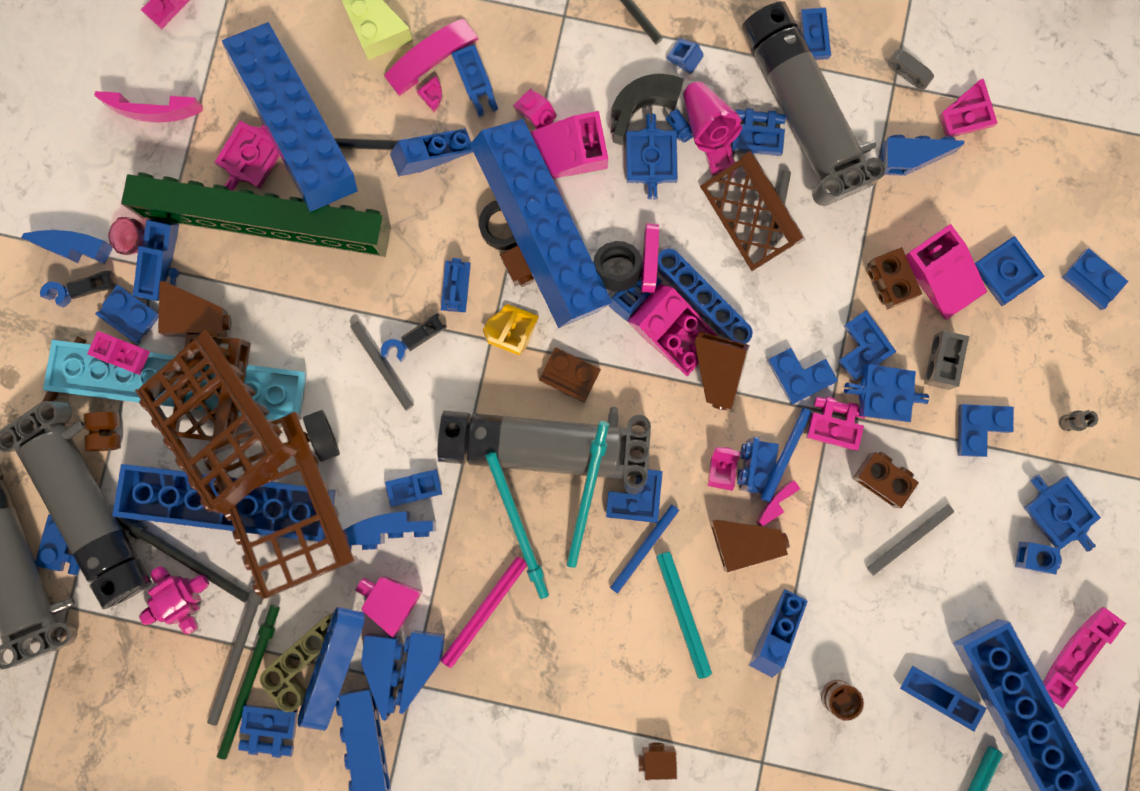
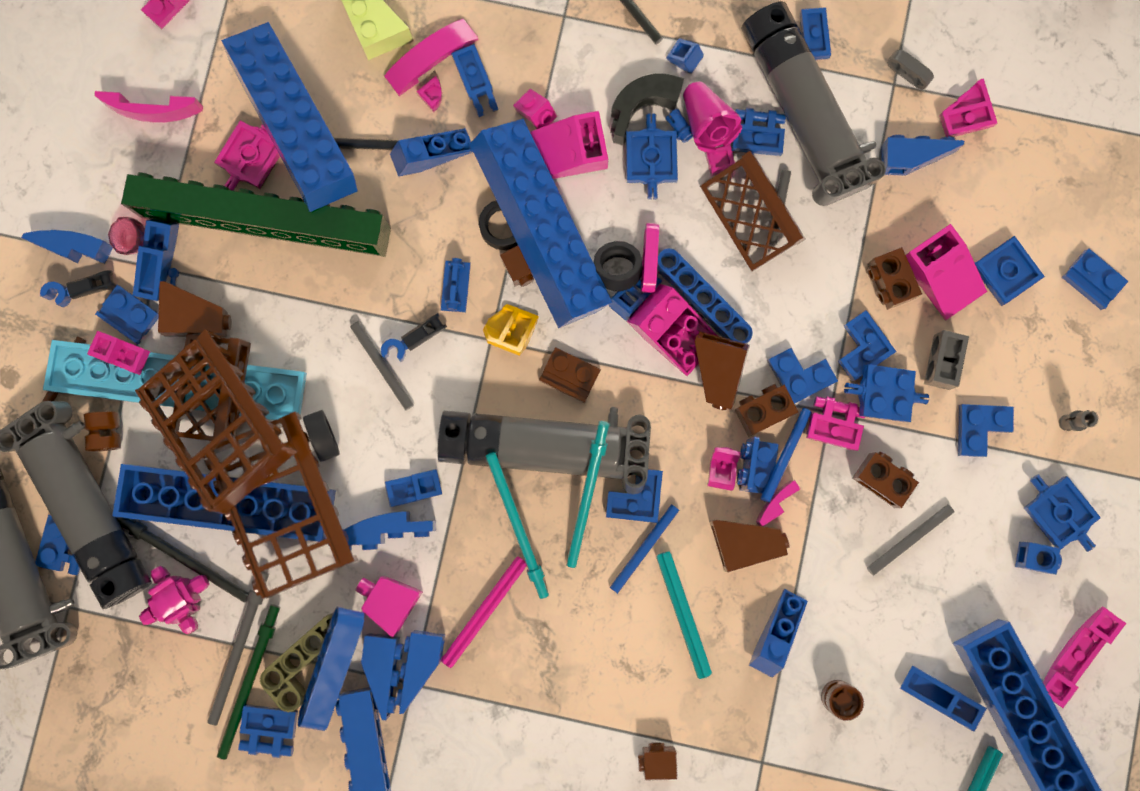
(768, 415): none -> reddish brown brick

